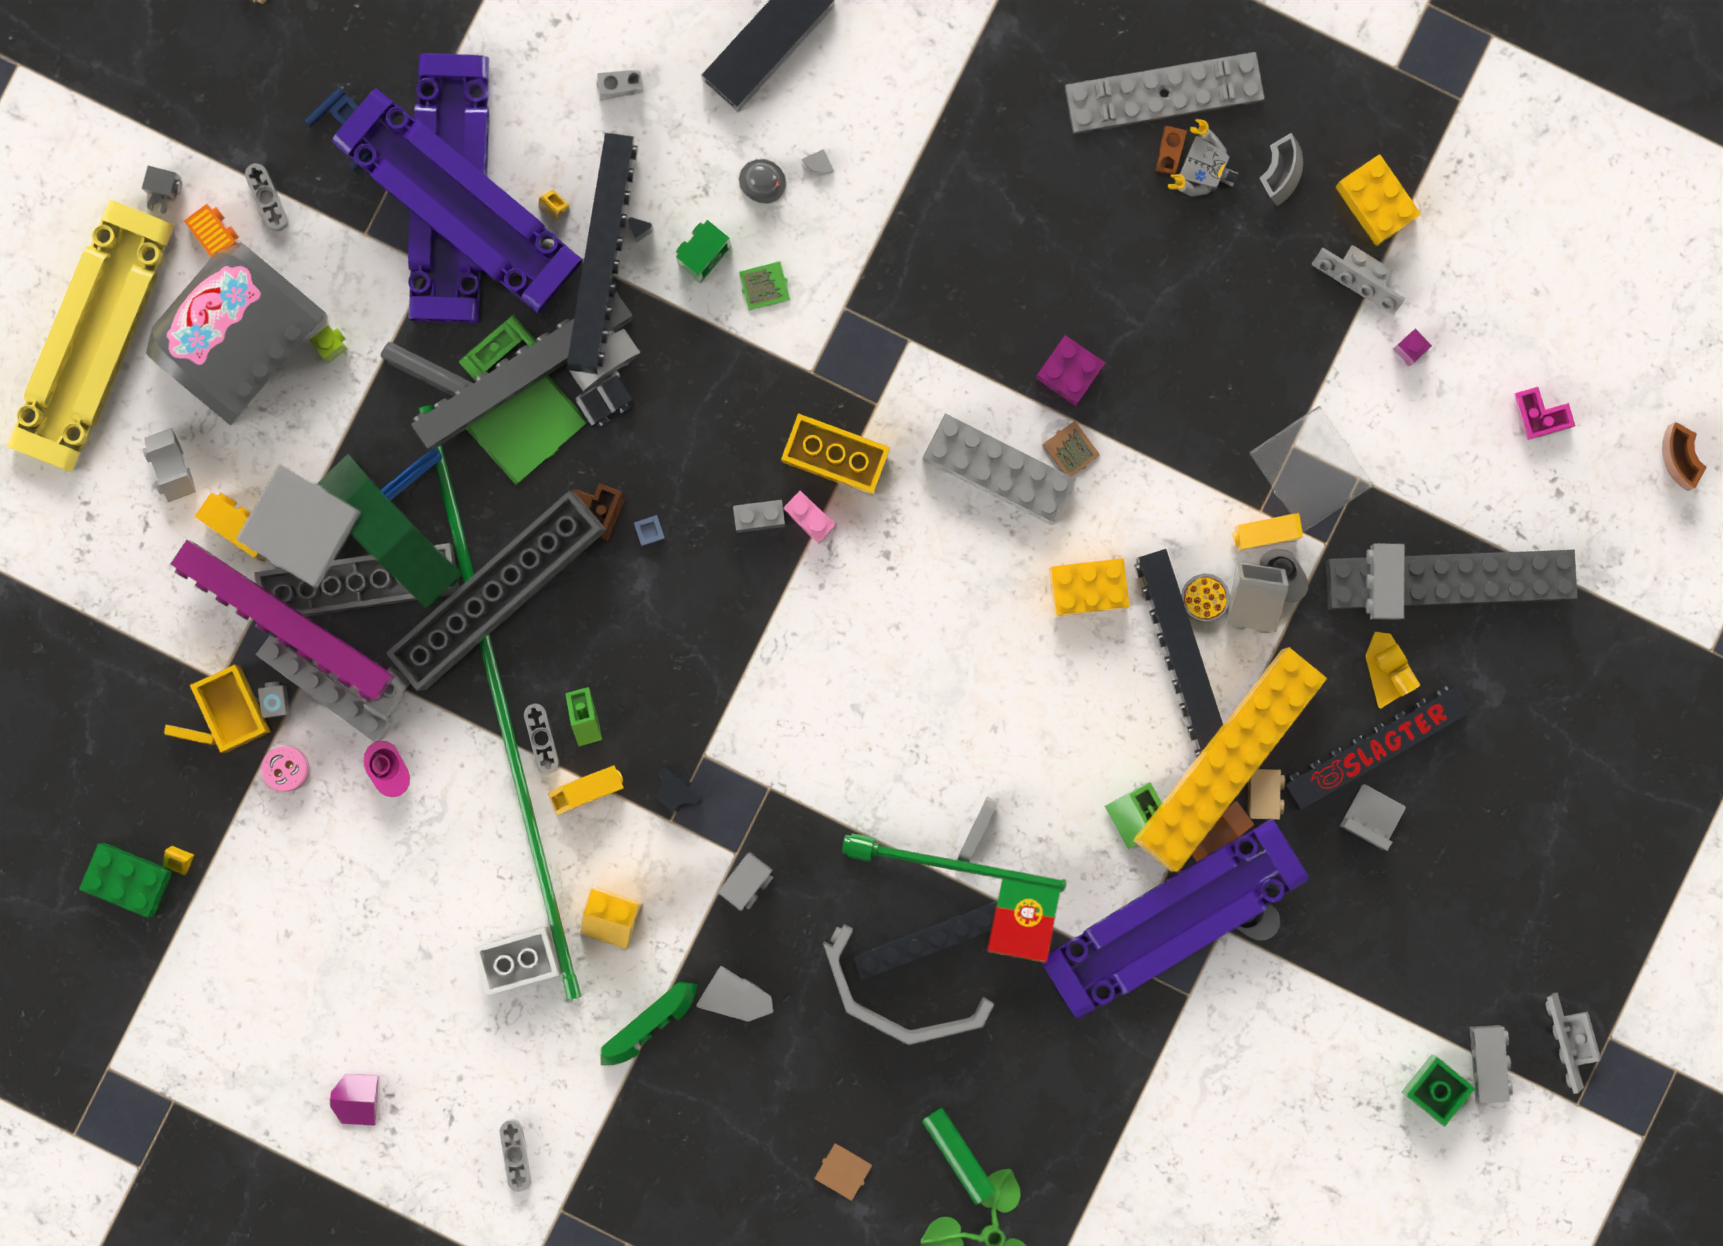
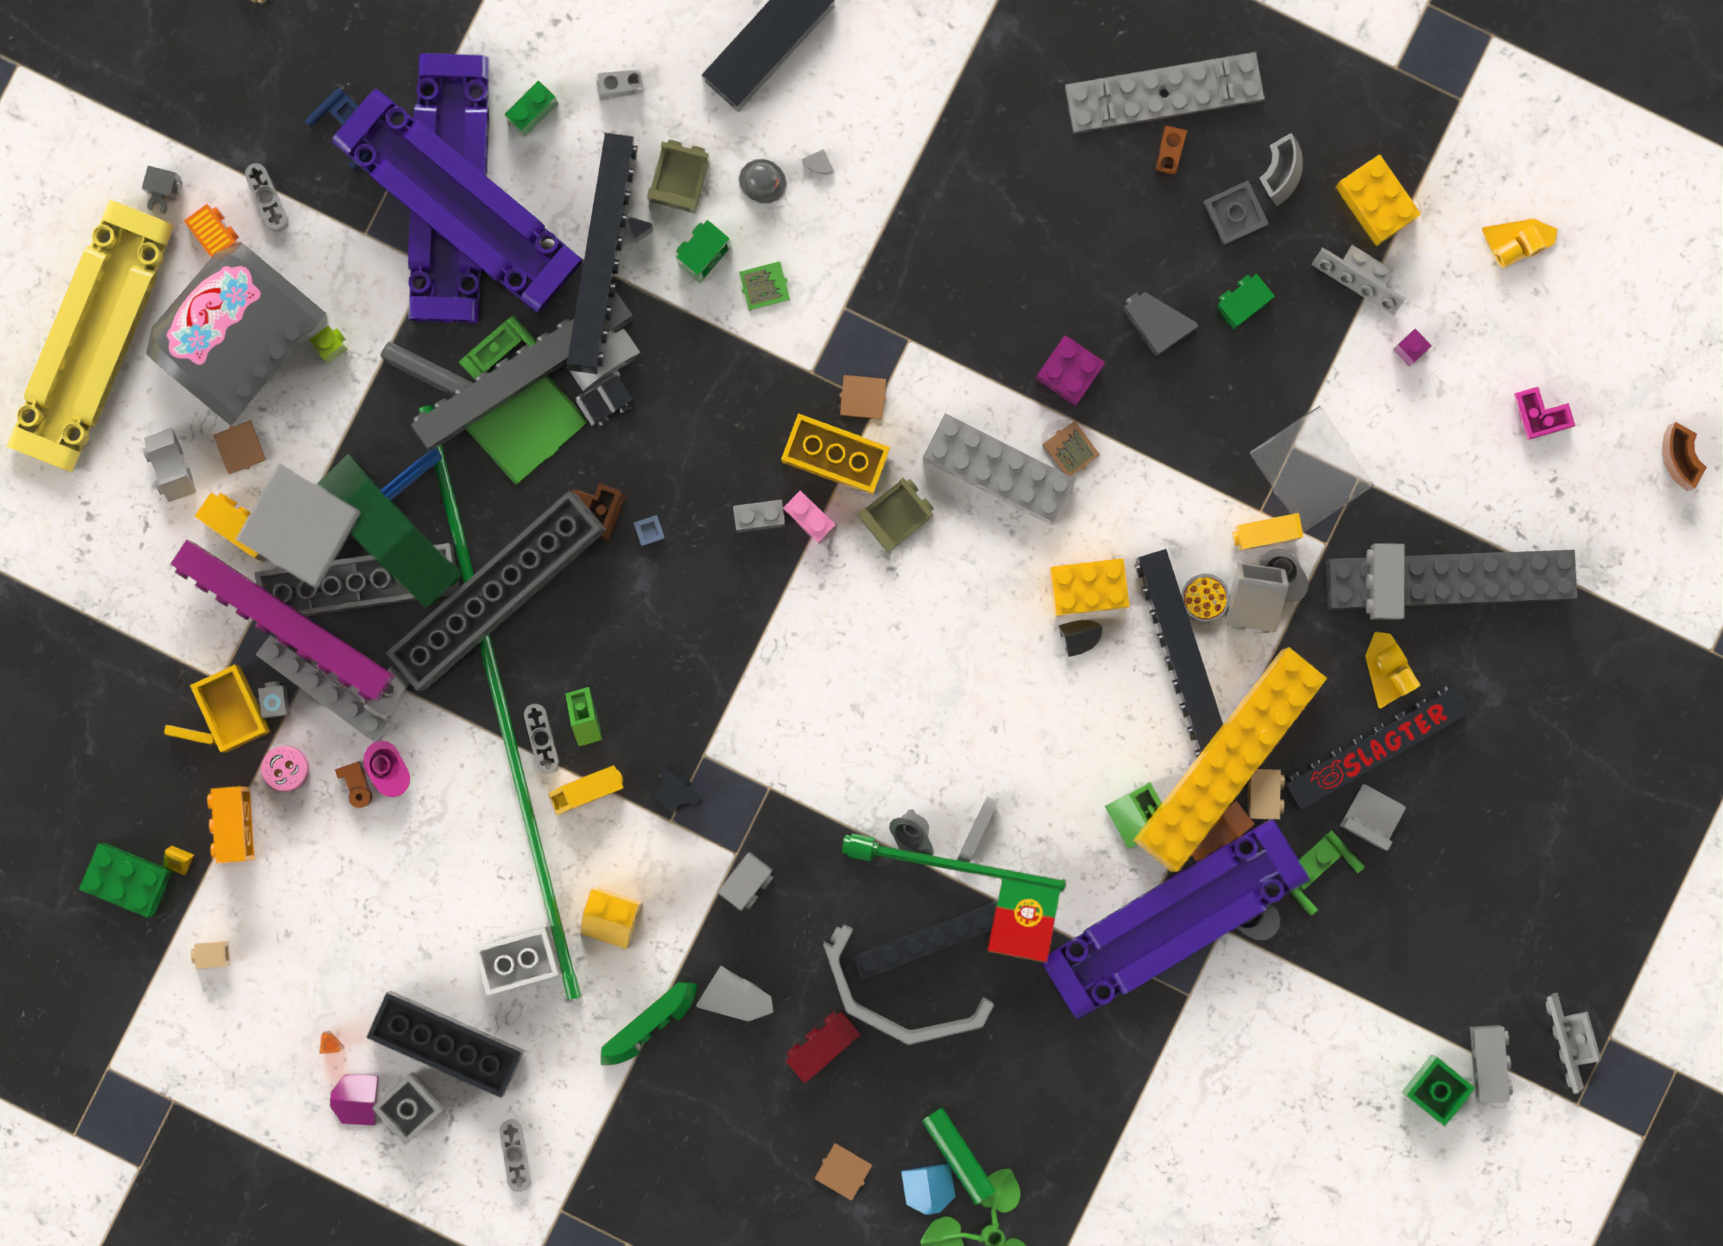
(211, 954): none -> tan brick
(231, 824): none -> light orange brick
(239, 447): none -> medium nougat piece
(330, 1043): none -> clear orange slope
(357, 783): none -> dark orange leg
(408, 1108): none -> light grey brick
(445, 1044): none -> black brick
(531, 108): none -> green brick
(553, 204): yellow slope -> none
(679, 176): none -> olive panel
(822, 1045): none -> dark red brick
(863, 397): none -> medium nougat piece
(896, 514): none -> olive panel
(911, 833): none -> dark grey piece
(929, 1188): none -> dark azure slope
(1080, 636): none -> black brick
(1157, 322): none -> dark grey slope
(1204, 164): light grey torso -> none
(1236, 213): none -> dark grey plate
(1244, 301): none -> green brick
(1318, 860): none -> bright green plate
(1518, 239): none -> yellow panel

